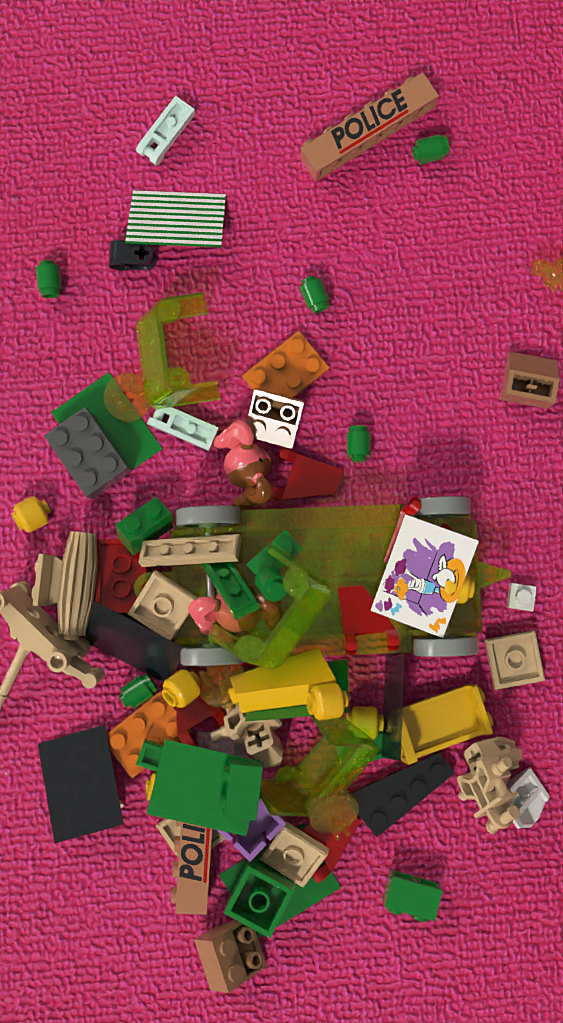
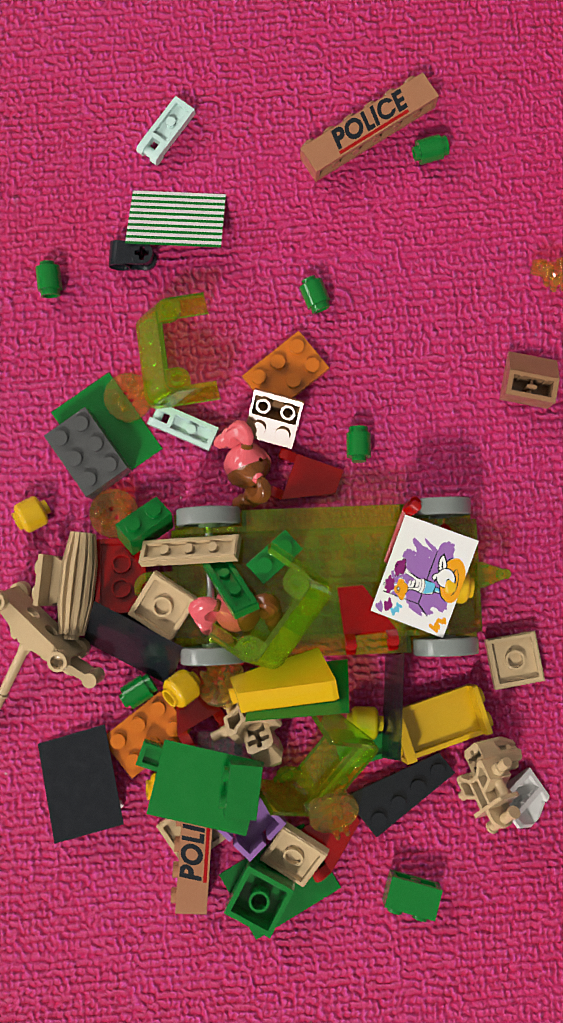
(100, 515): none -> clear yellow plate
(229, 955): medium nougat slope -> none
(270, 584): green brick -> none
(326, 701): yellow head -> none
(521, 597): white plate -> none

